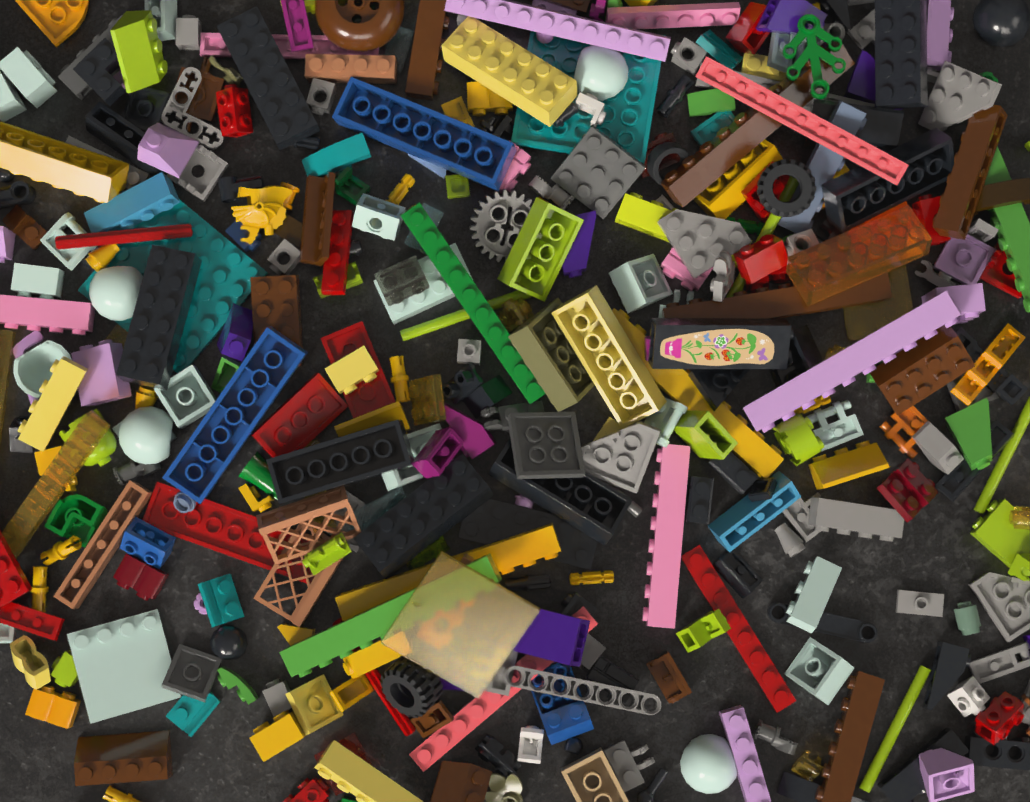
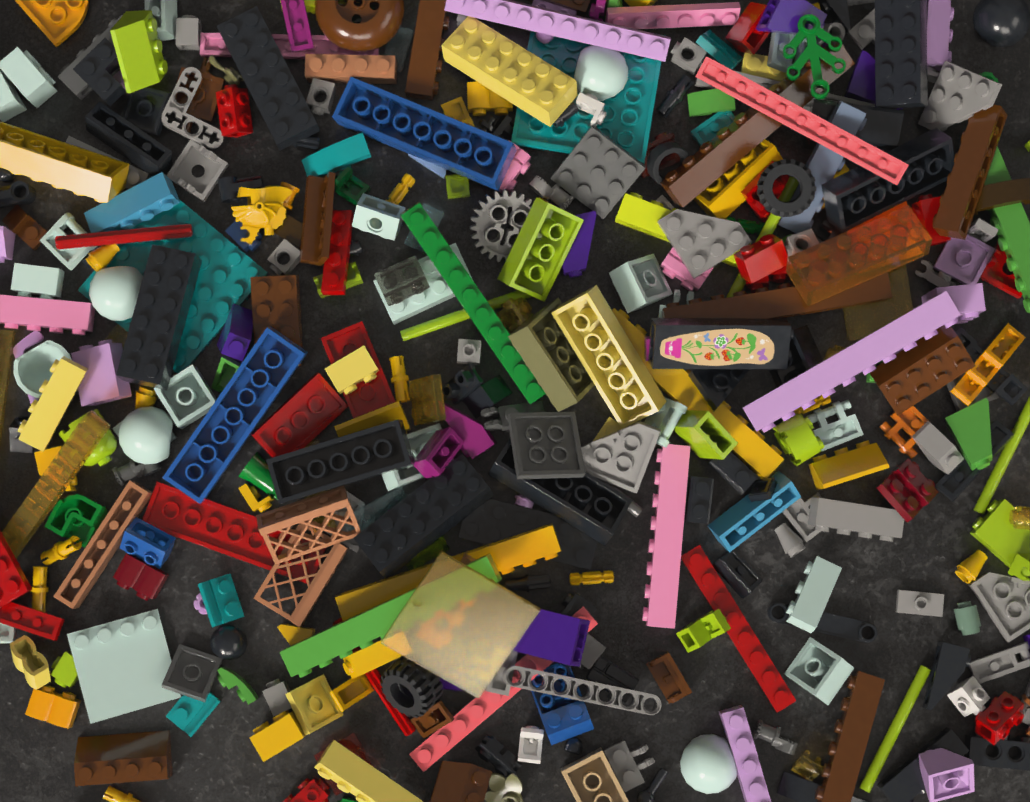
(166, 149): lavender slope -> none
(183, 502): sand blue plate -> none
(327, 554): lime hinge -> none
(725, 276): light grey hinge -> none
(970, 567): none -> yellow cone

